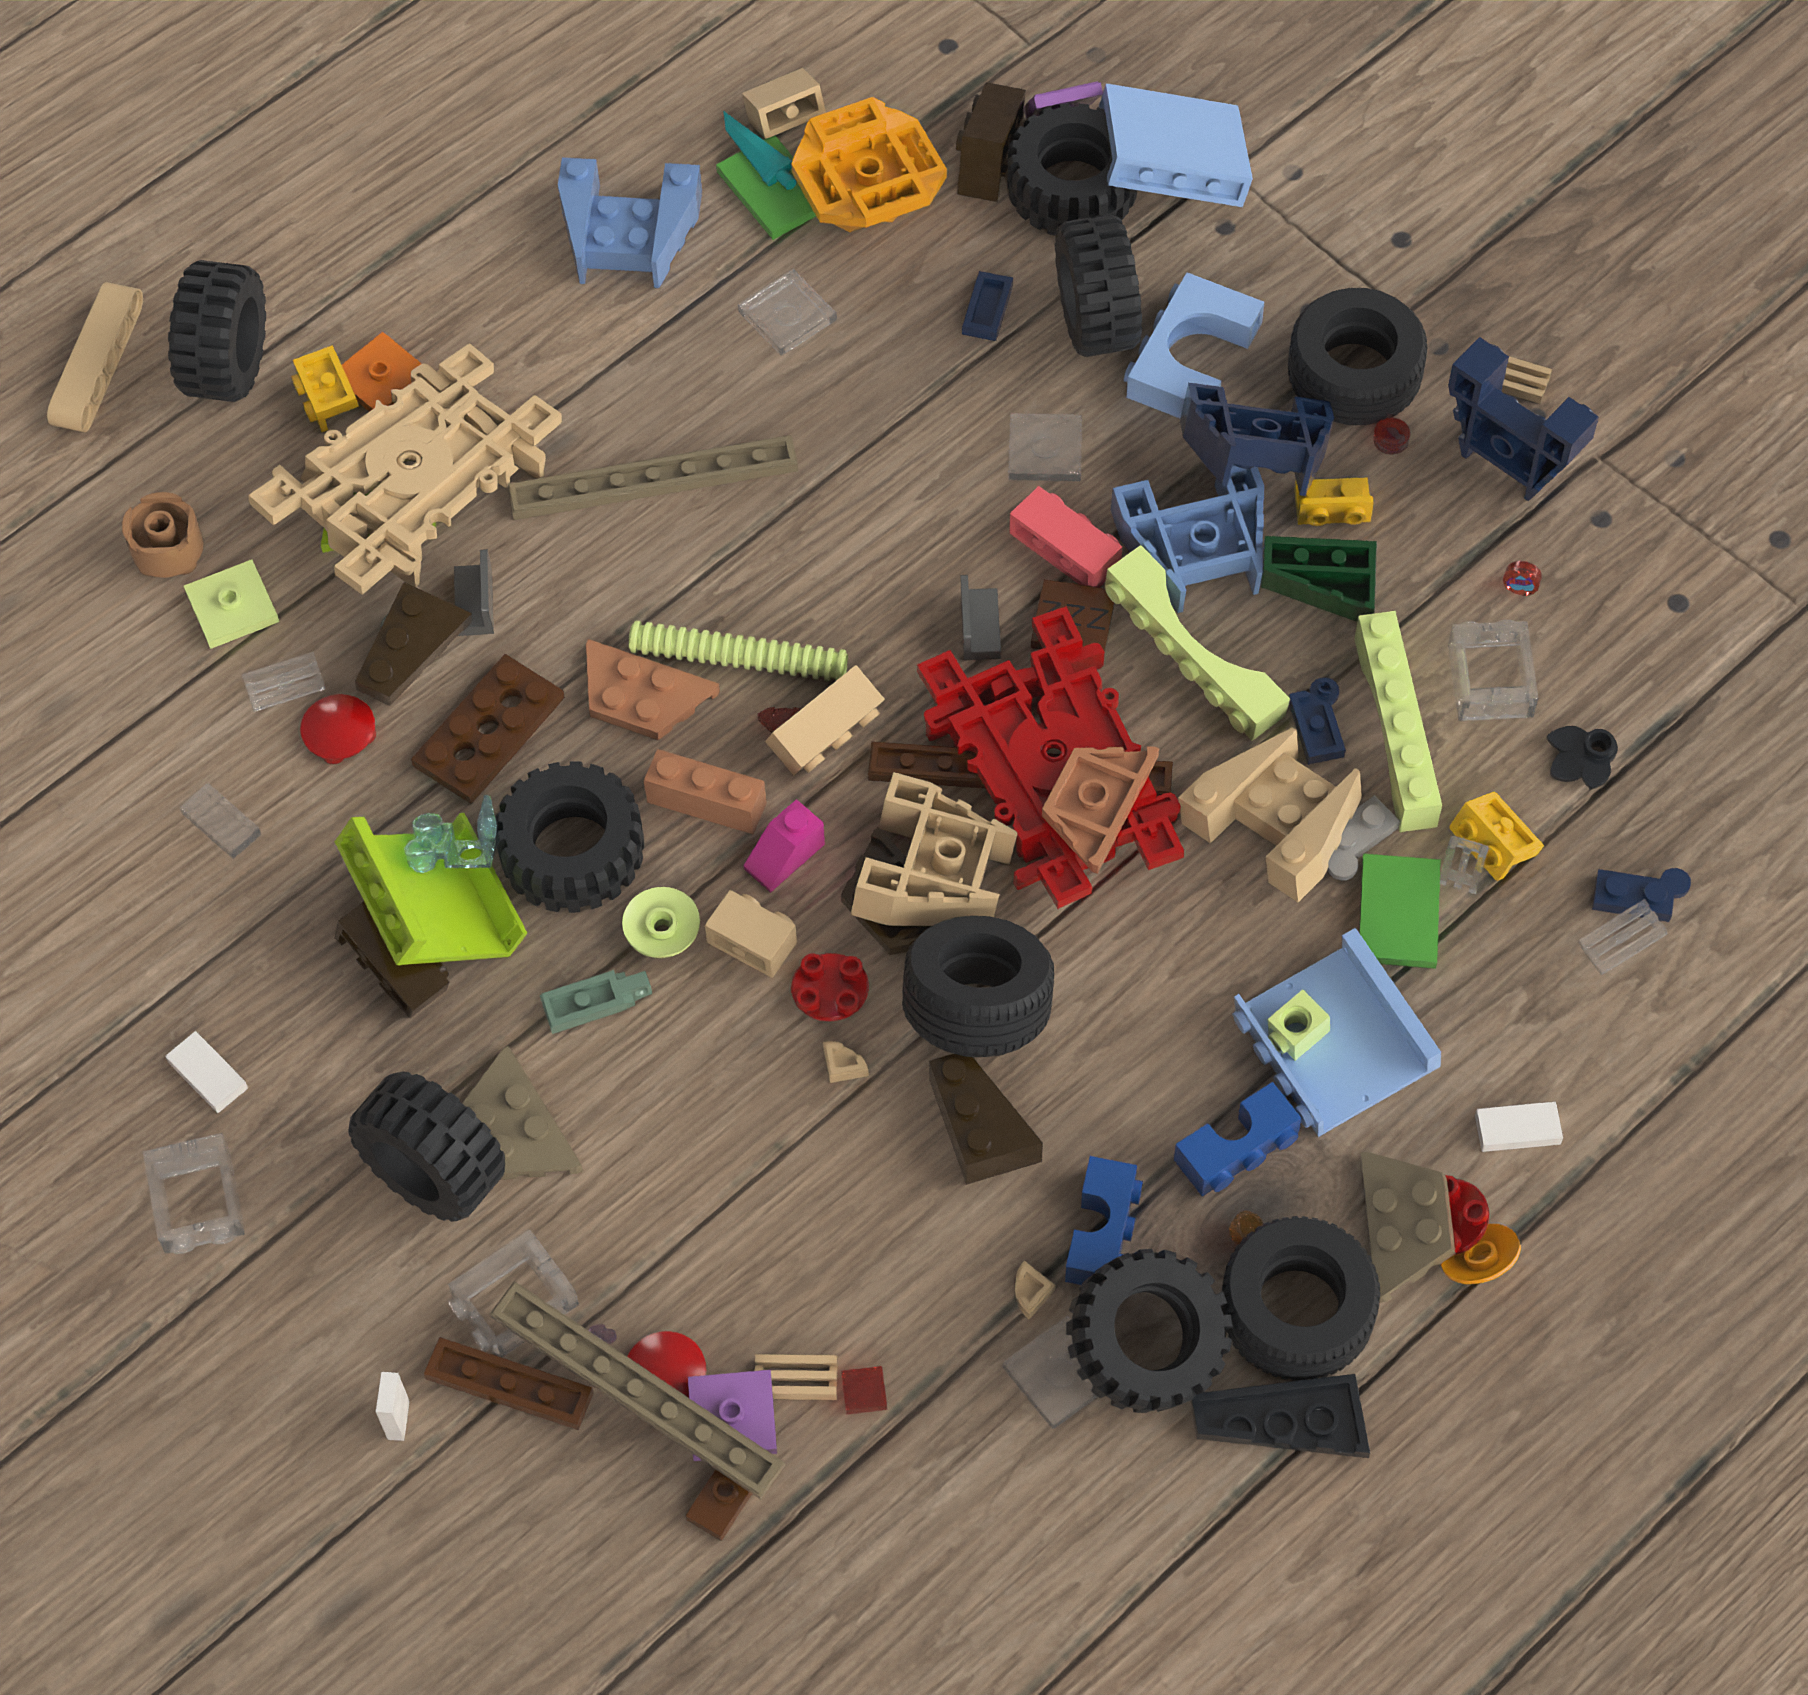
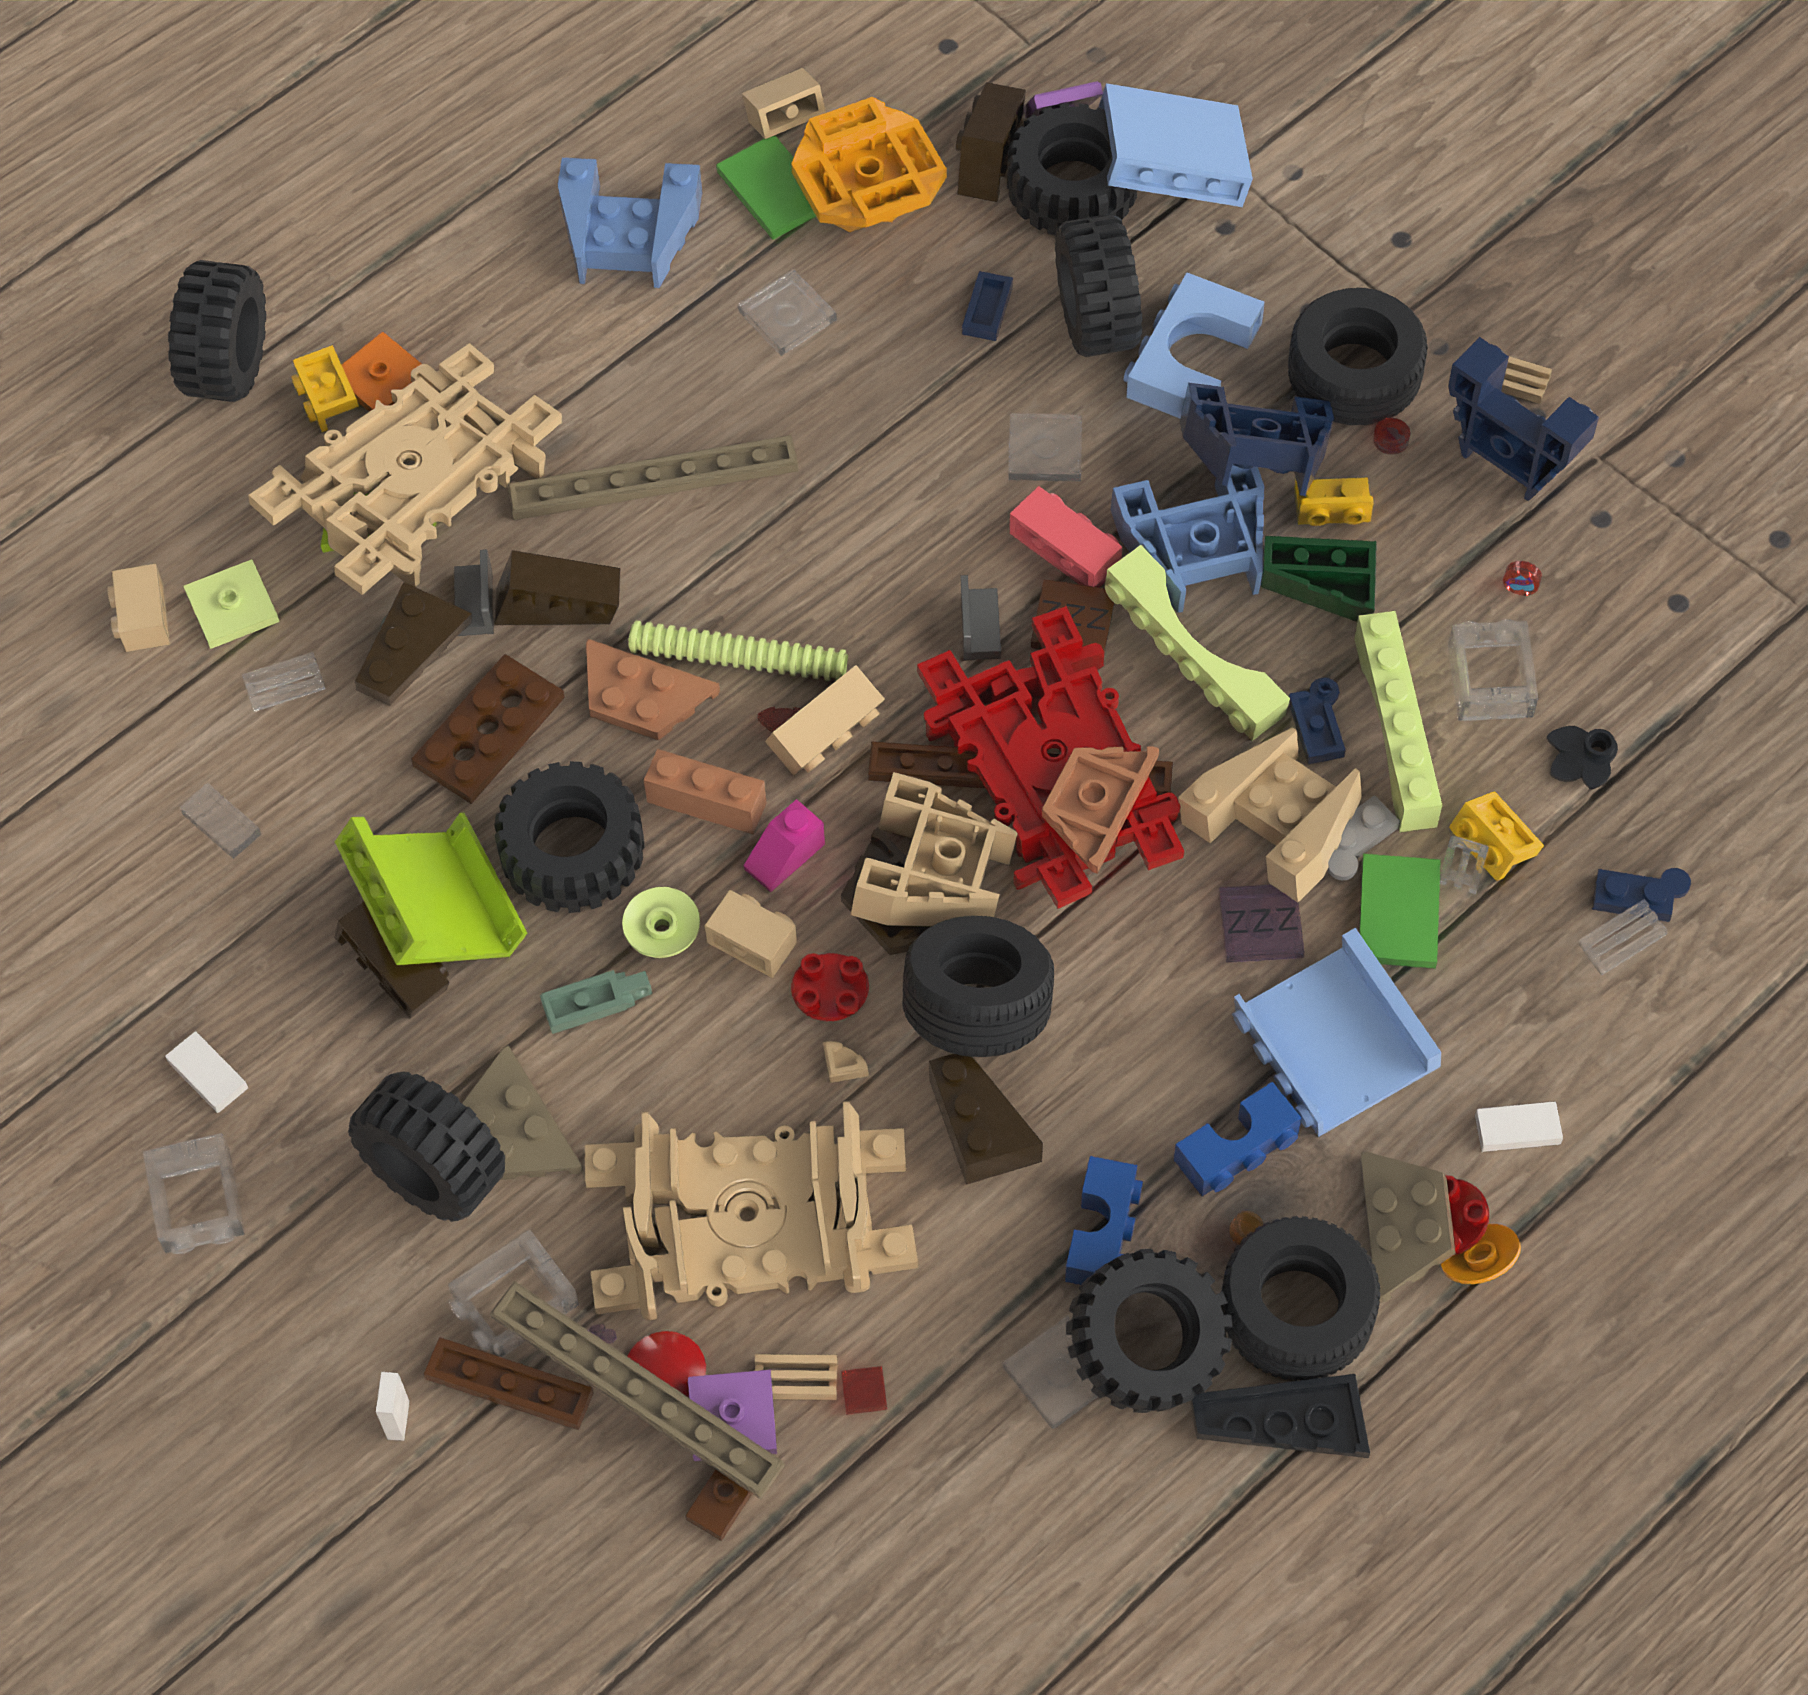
(95, 357): tan beam -> none
(139, 608): none -> tan brick
(163, 535): medium nougat brick -> none
(338, 727): red dish -> none
(437, 841): clear light blue piece -> none
(555, 591): none -> dark brown wedge
(753, 1173): none -> tan piece
(765, 159): teal bar -> none
(1031, 1289): tan tile -> none
(1260, 924): none -> tile
(1298, 1010): yellowish green brick -> none

